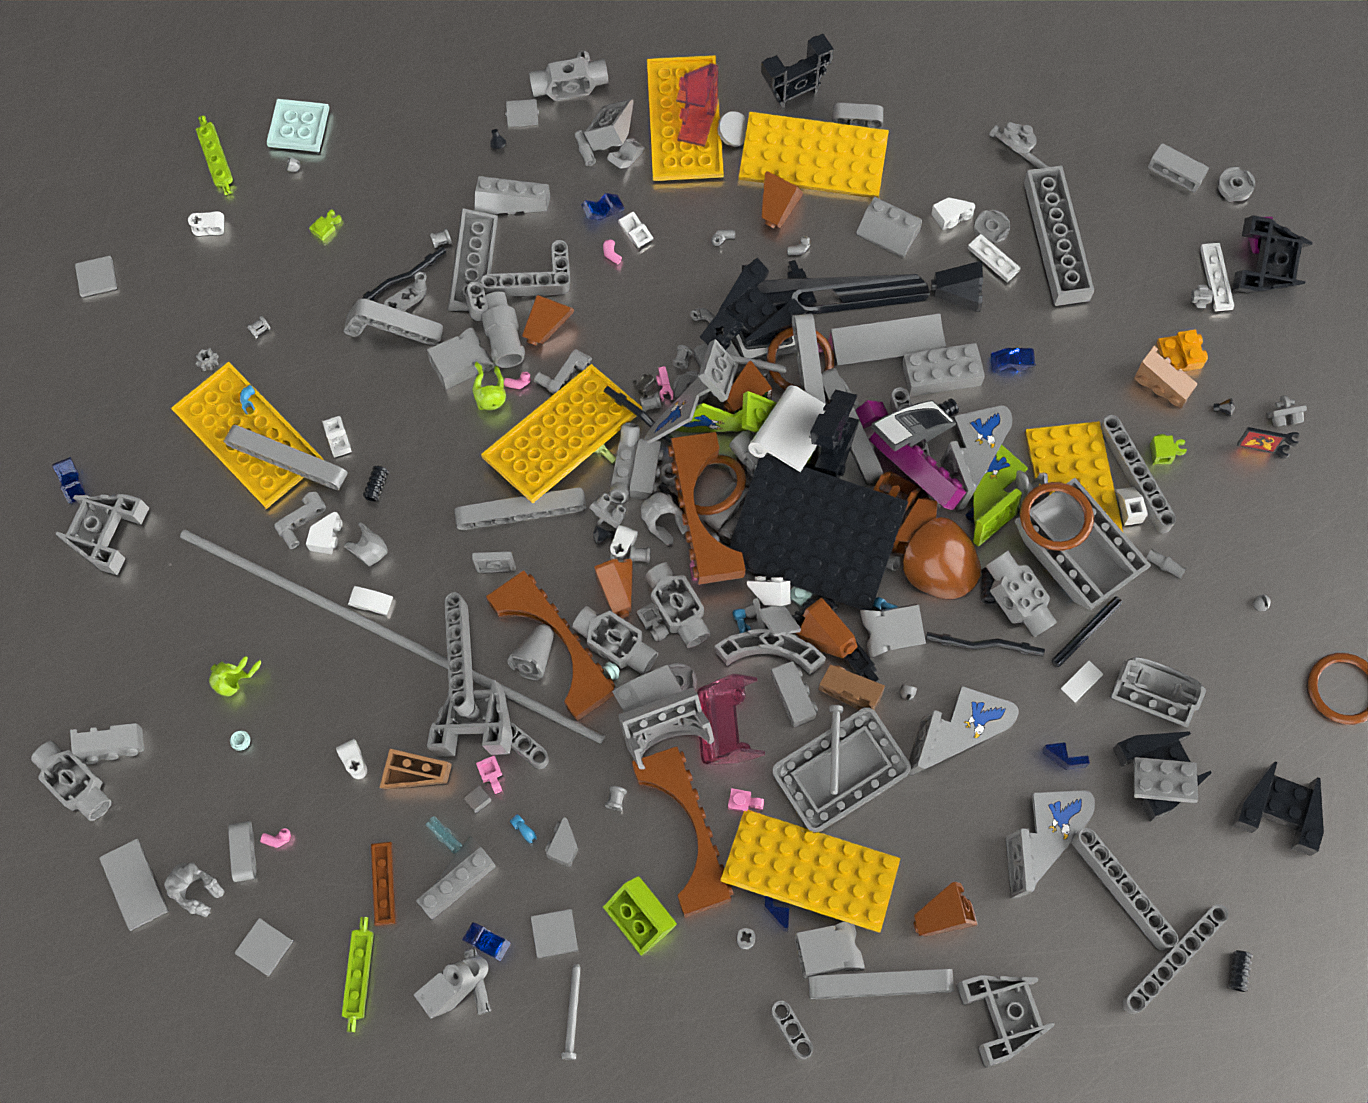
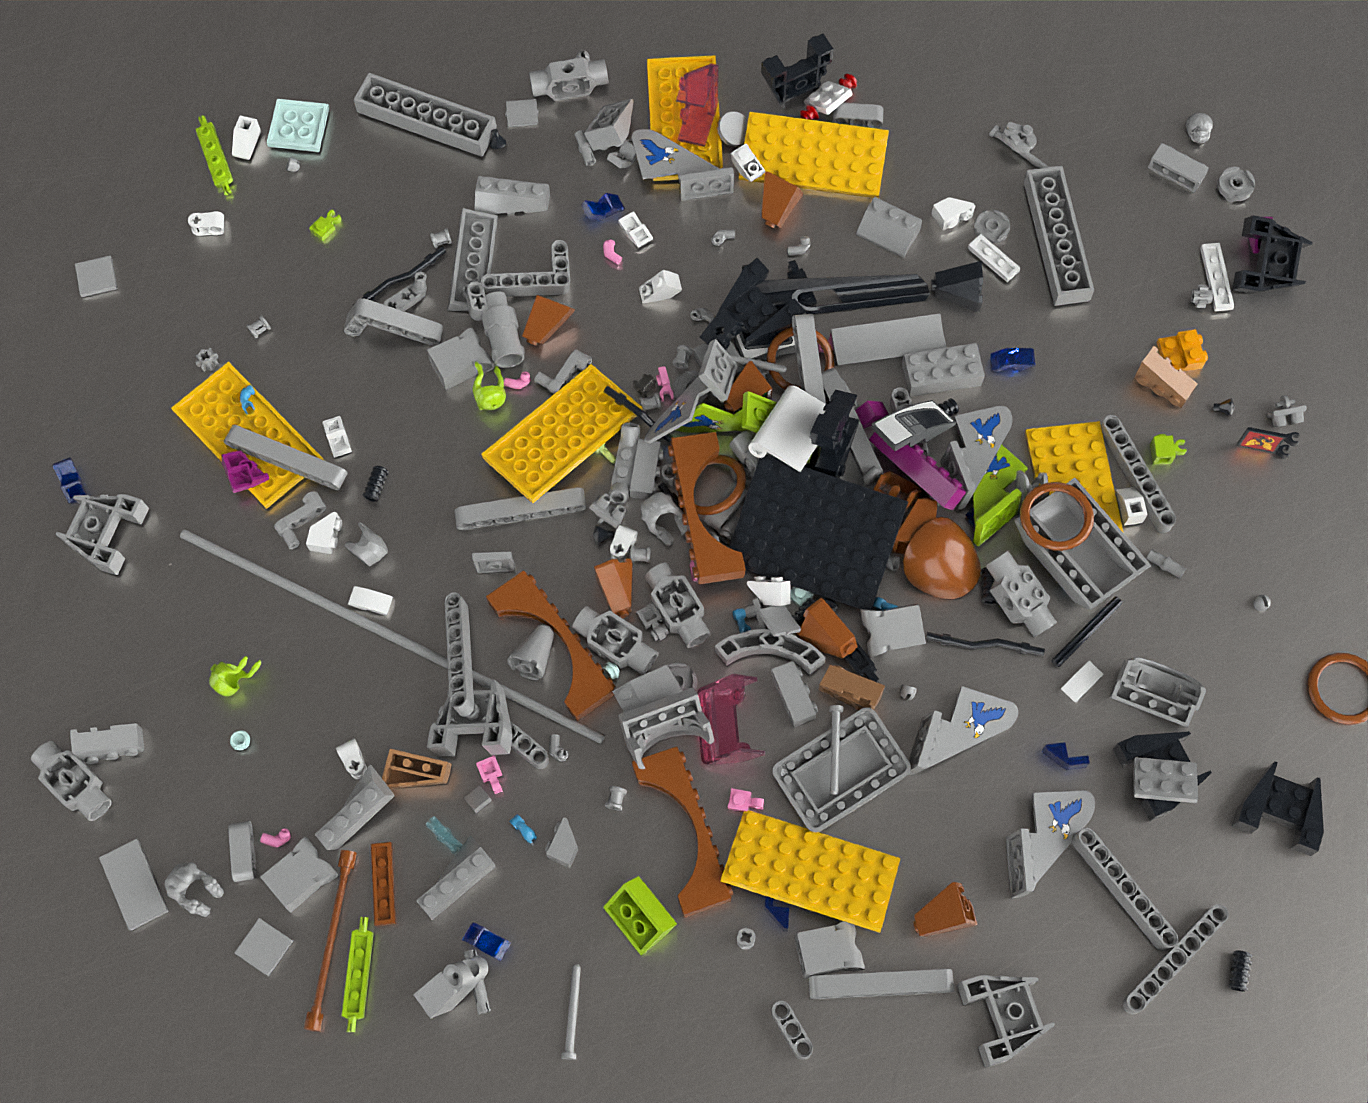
(241, 471): none -> magenta slope
(245, 137): none -> white slope
(298, 875): none -> light grey piece
(314, 1017): none -> dark orange hose
(362, 804): none -> light grey wedge
(425, 114): none -> light grey brick
(554, 933): light grey tile -> none
(555, 750): none -> light grey arm
(660, 287): none -> white slope
(663, 157): none -> light grey piece
(747, 163): none -> white slope
(828, 97): none -> white plate
(868, 479): none -> light grey arm
(1199, 127): none -> light grey hair

